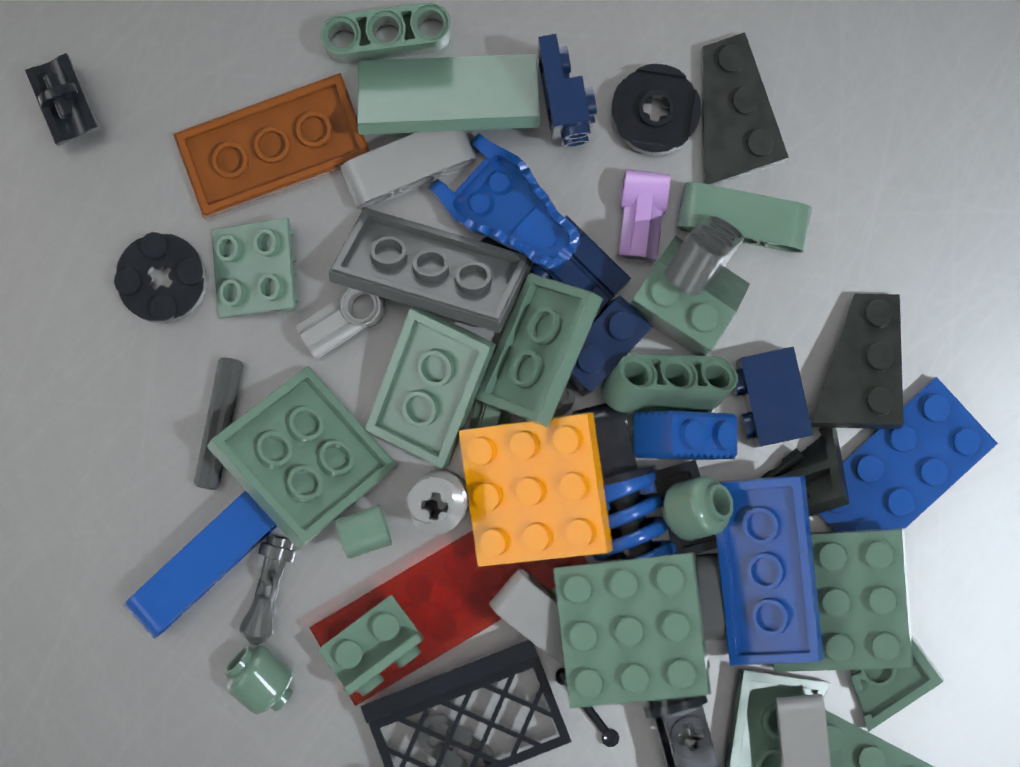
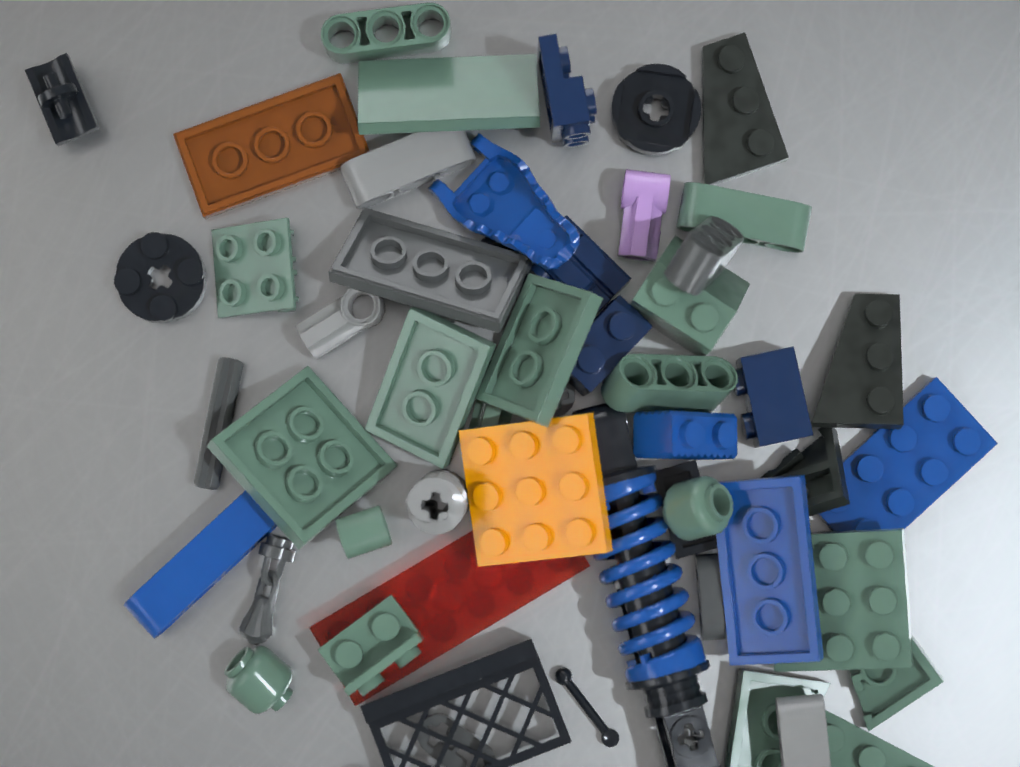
(531, 611): light grey beam -> none
(632, 630): sand green plate -> none

